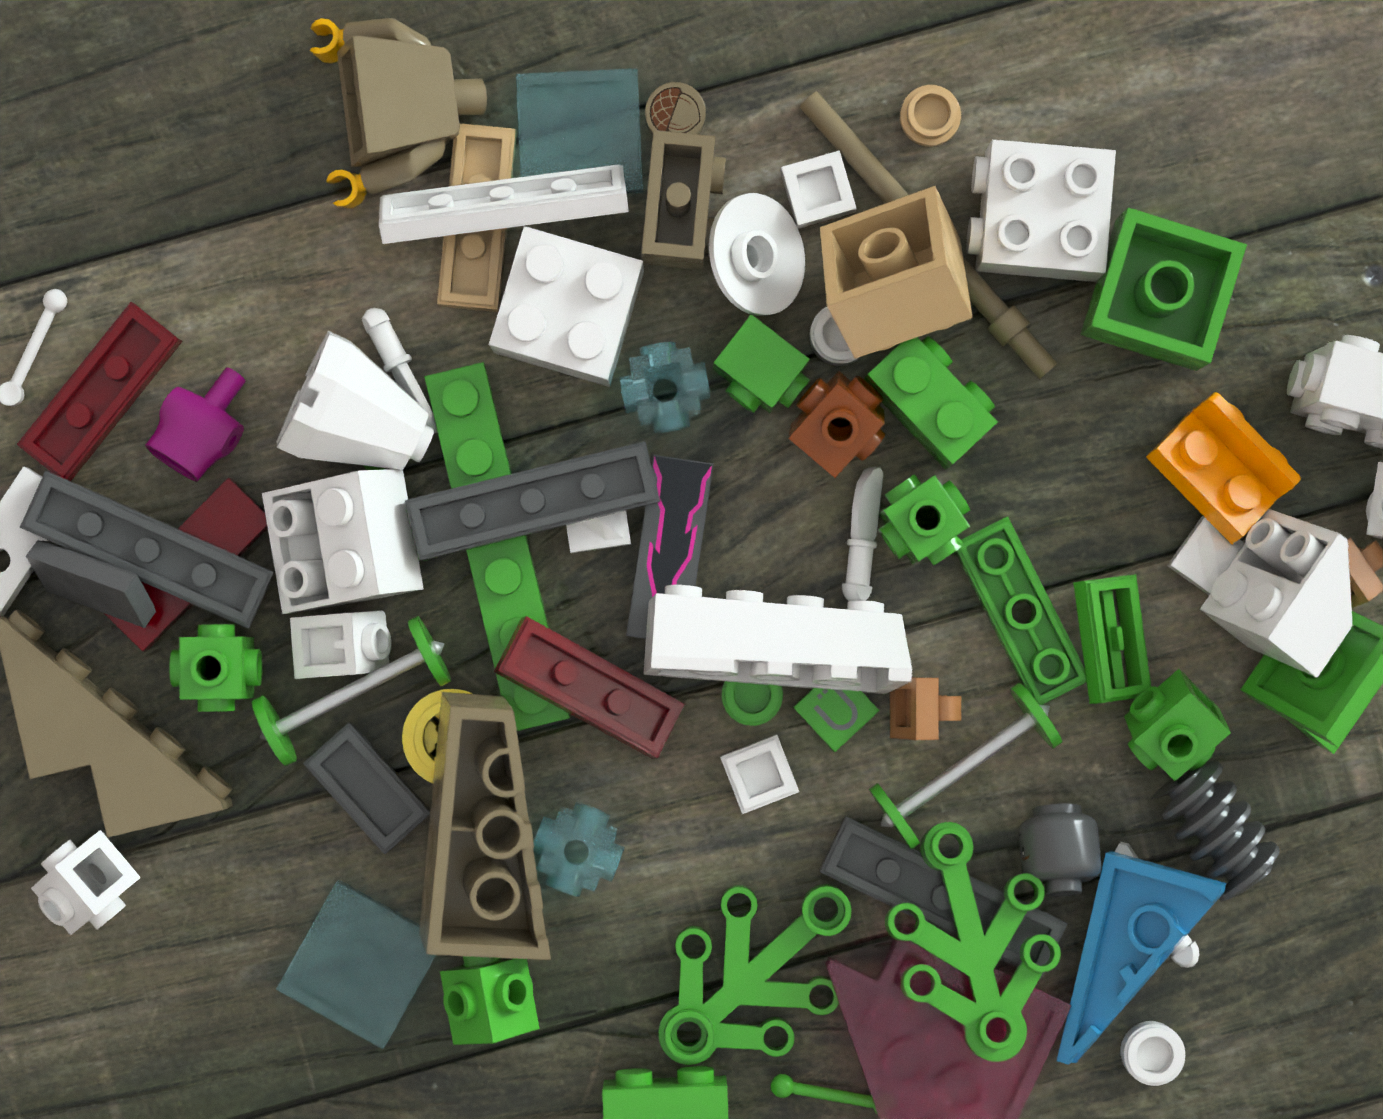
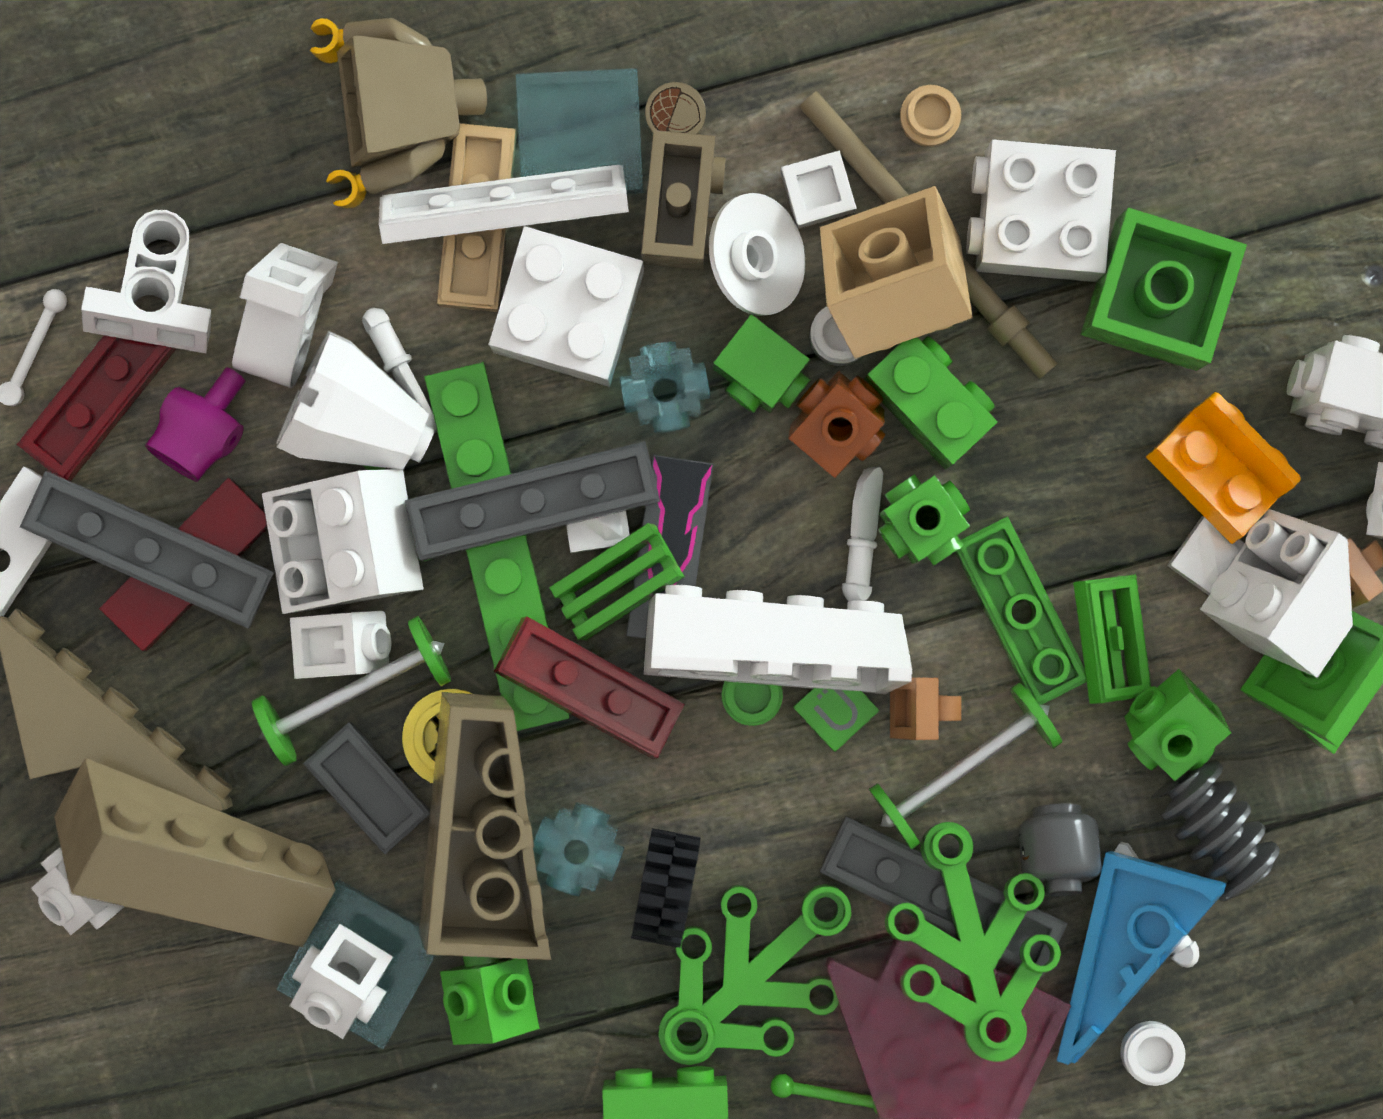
(91, 583): dark grey tile -> none
(156, 275): none -> white tile
(186, 860): none -> dark tan wedge
(239, 668): bright green brick -> none
(281, 313): none -> white tile
(340, 982): none -> white brick
(575, 607): none -> bright green tile
(666, 888): none -> black tyre
(759, 774): white tile -> none

